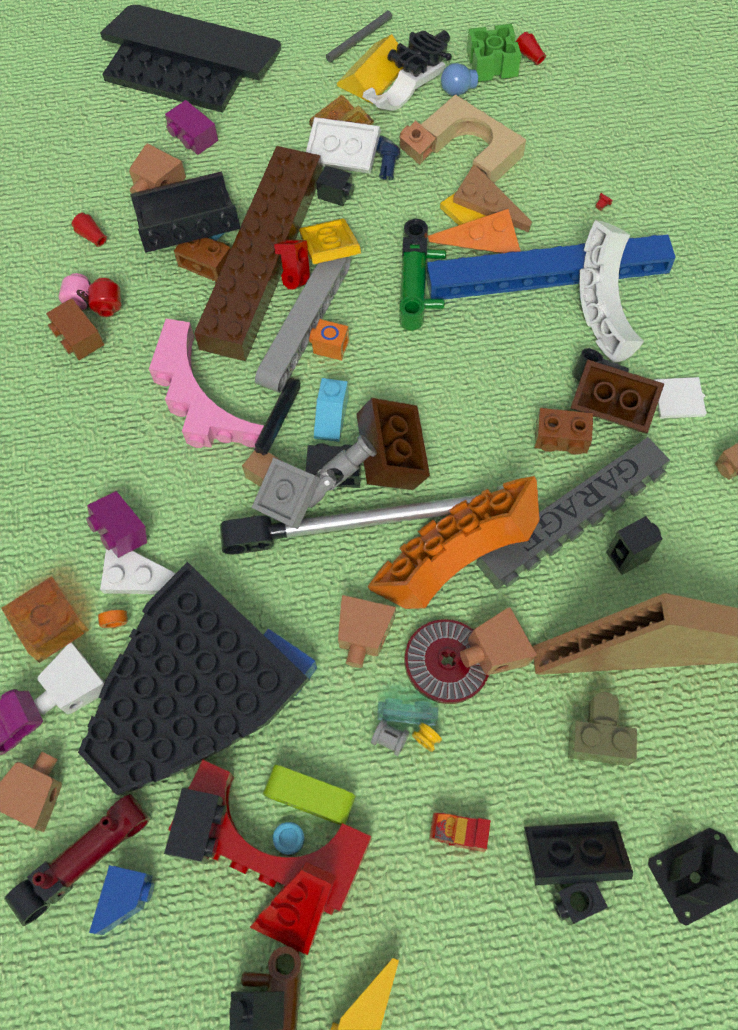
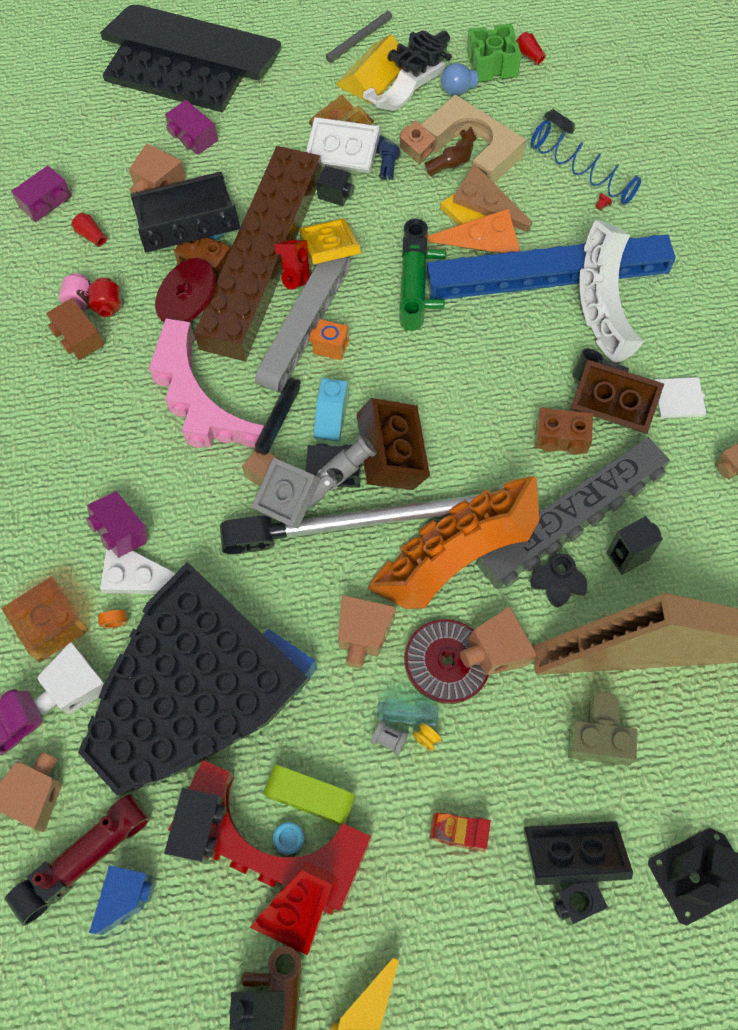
(41, 193): none -> magenta brick
(185, 290): none -> dark red piece
(453, 155): none -> reddish brown arm
(559, 584): none -> black plate
(560, 120): none -> black piece
(623, 201): none -> blue piece

